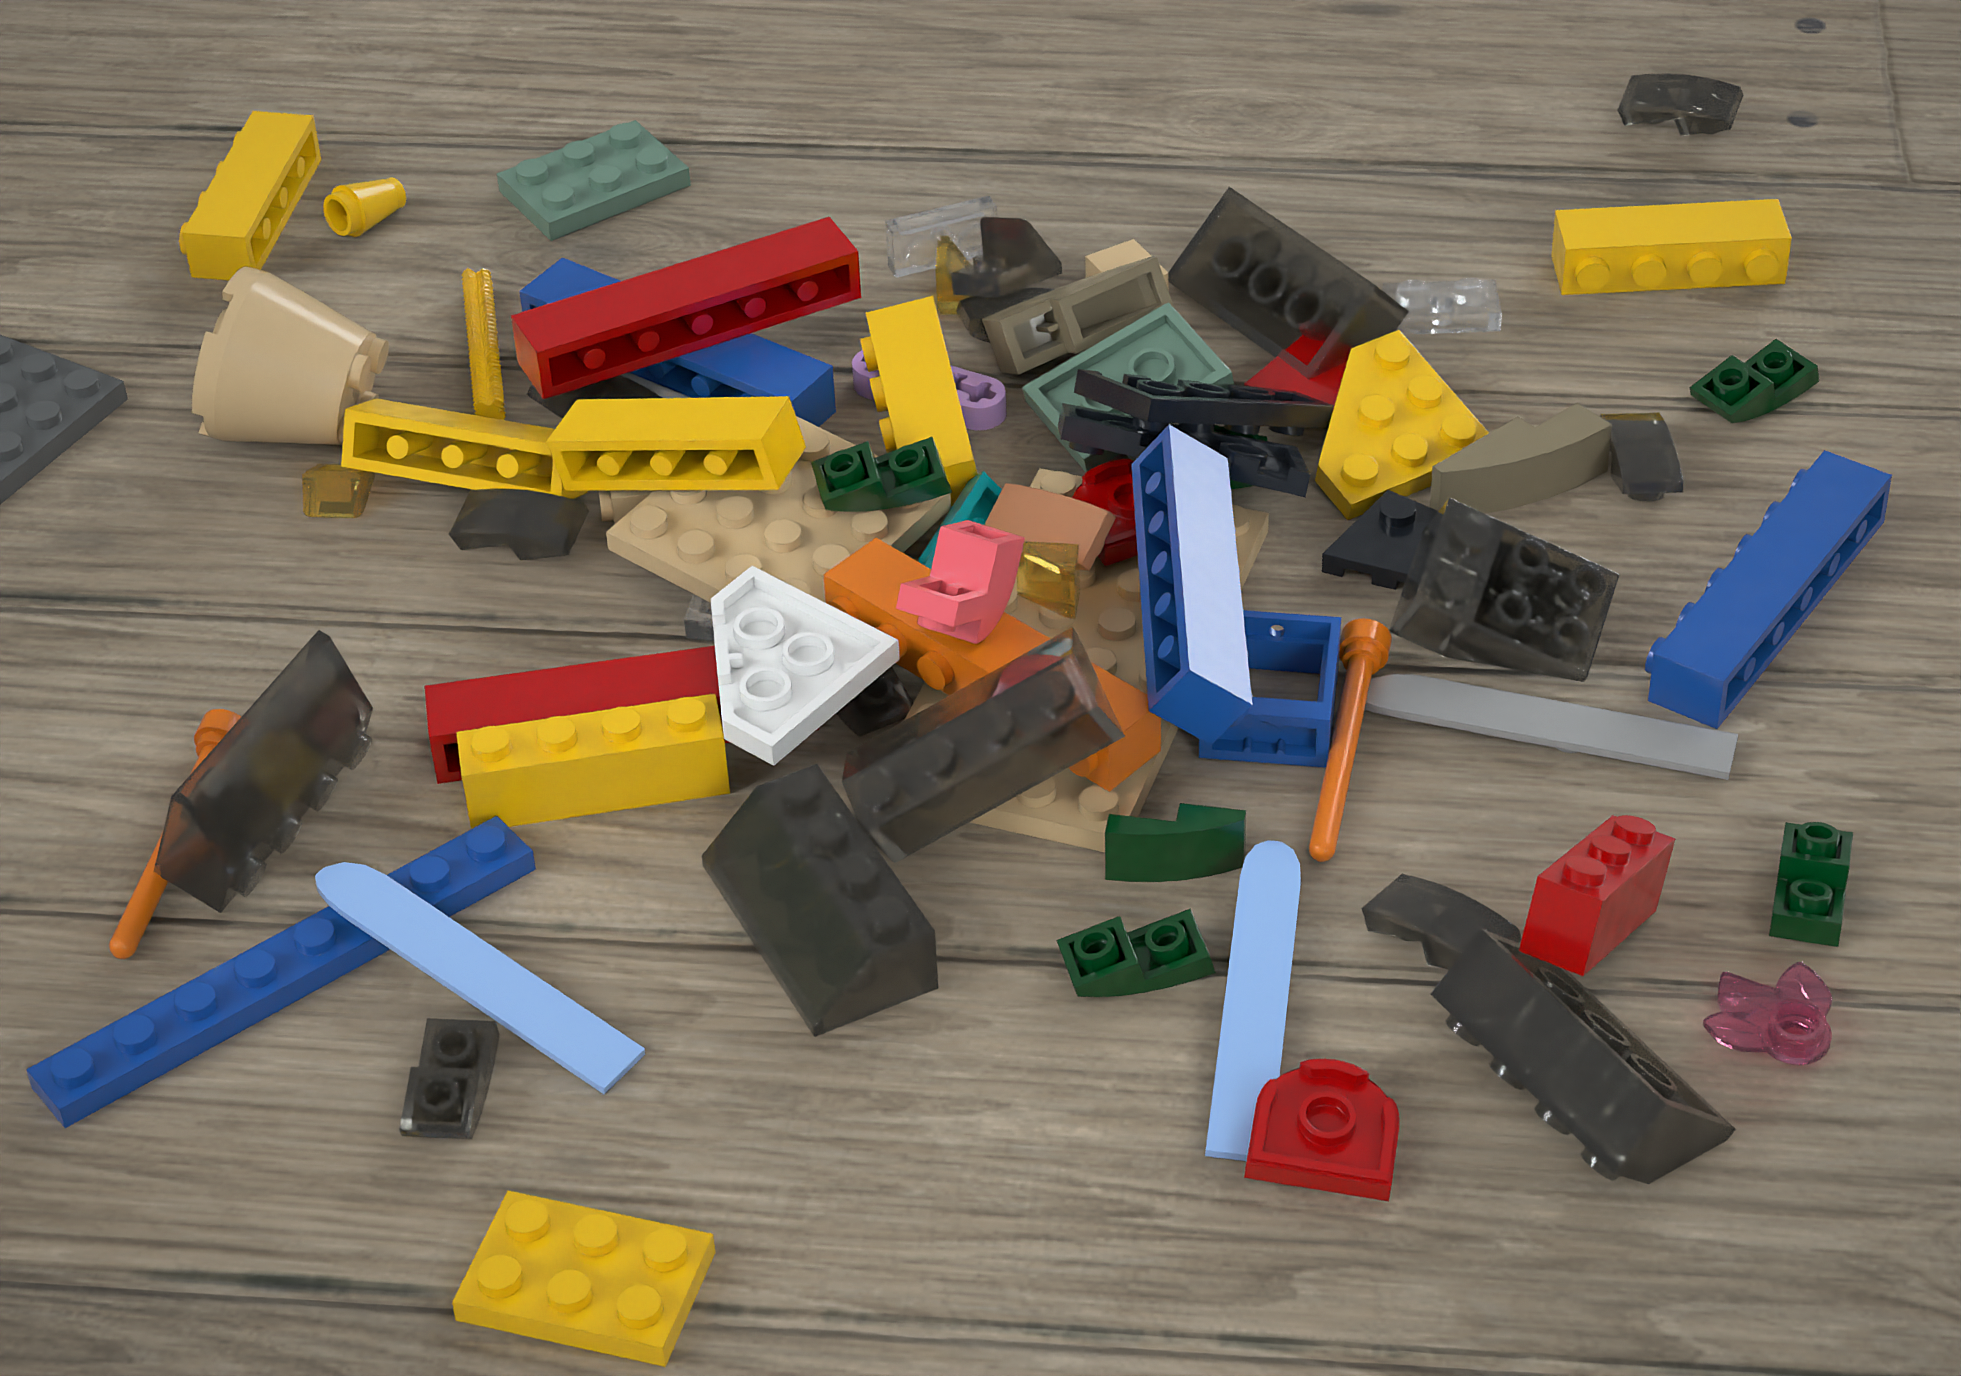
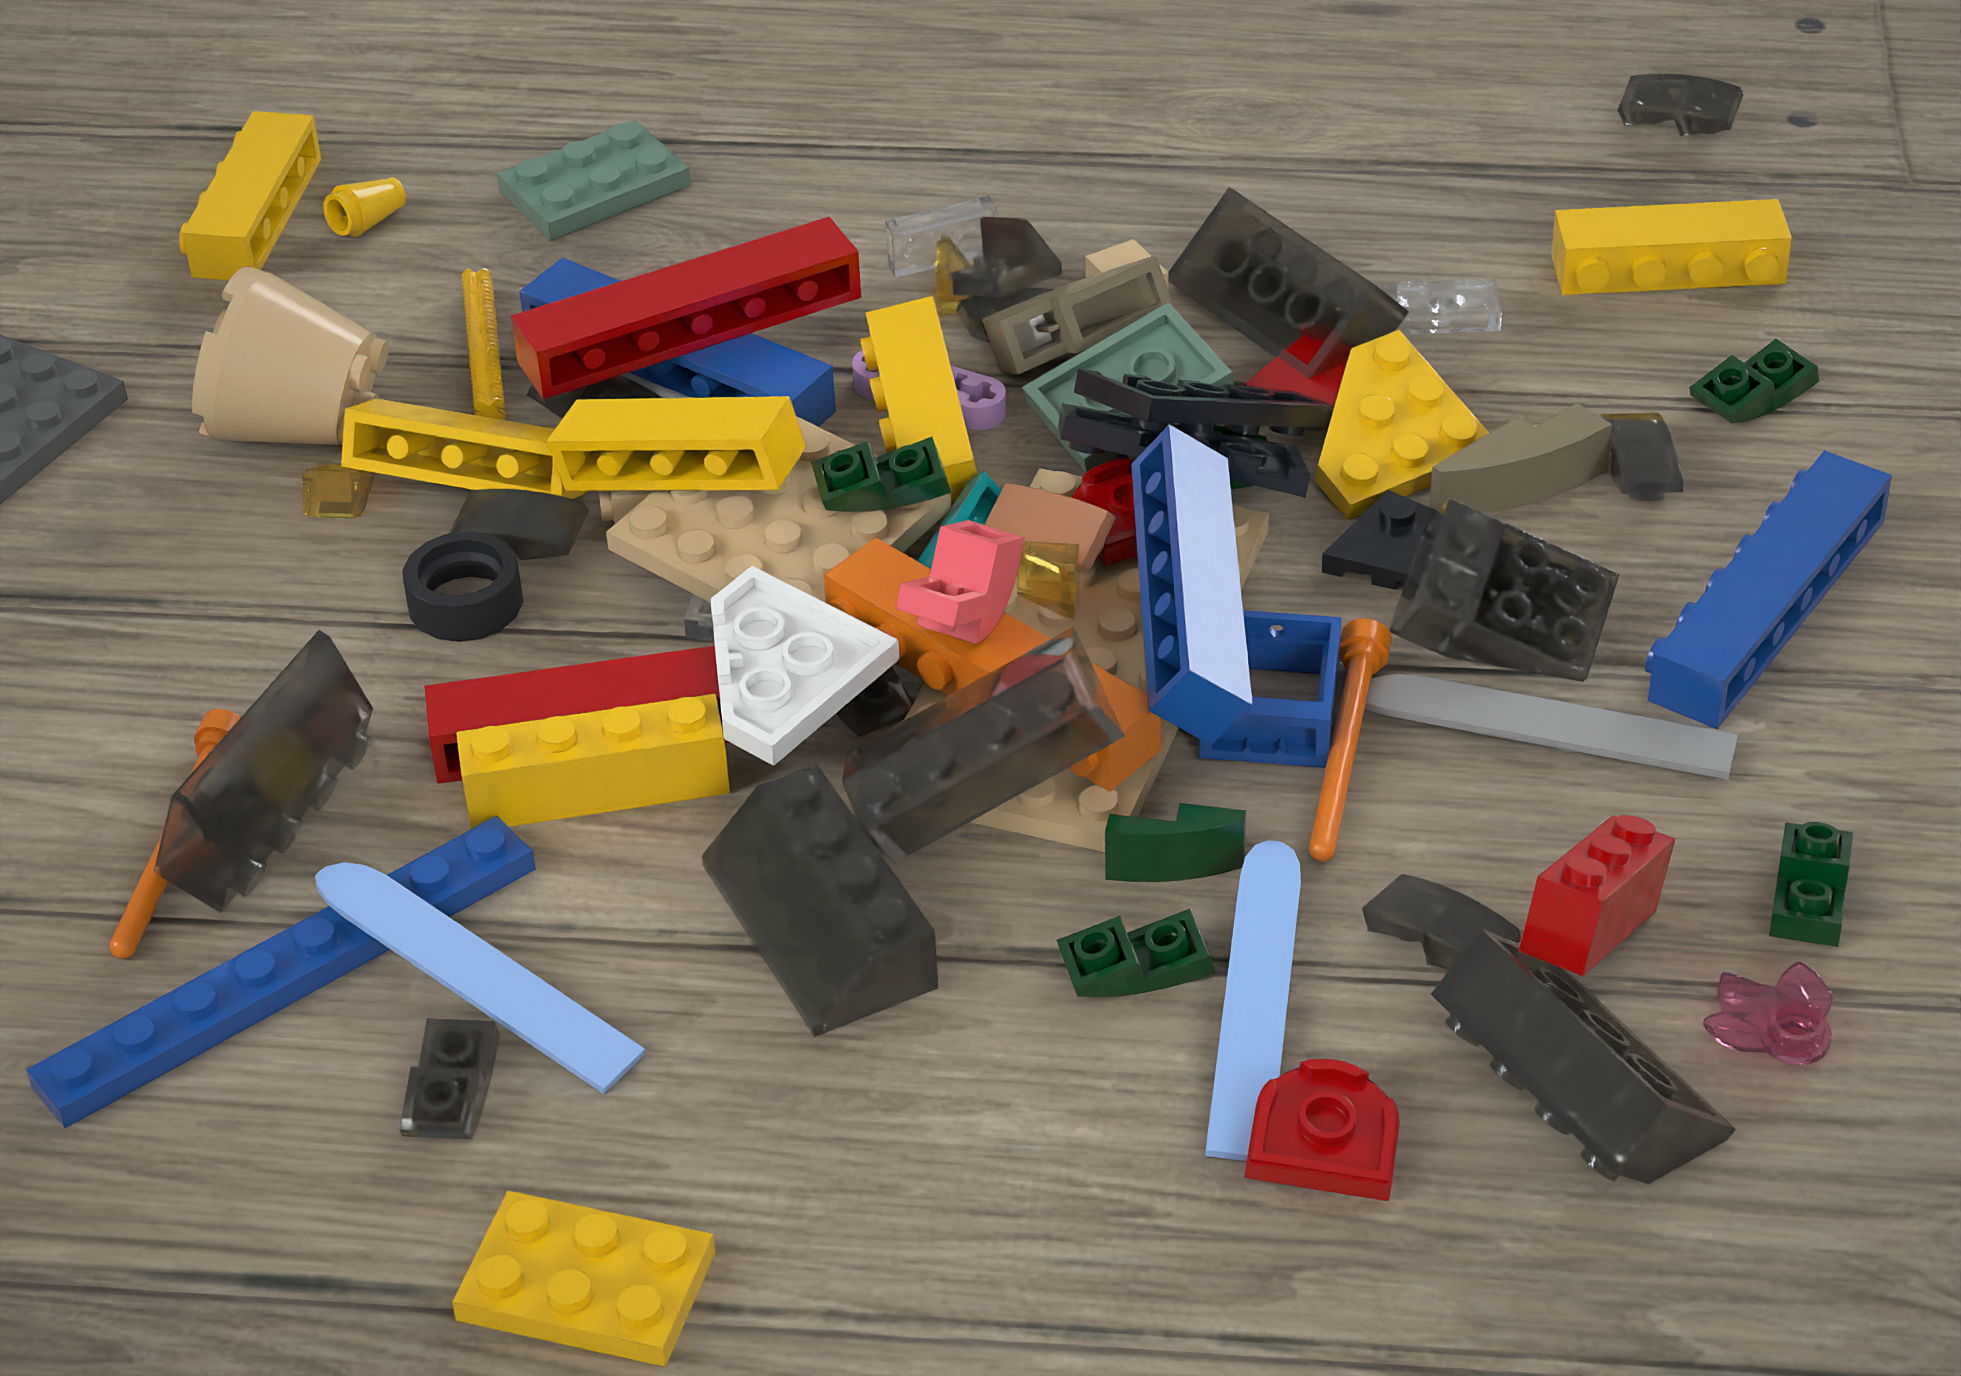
(470, 614): none -> black tyre

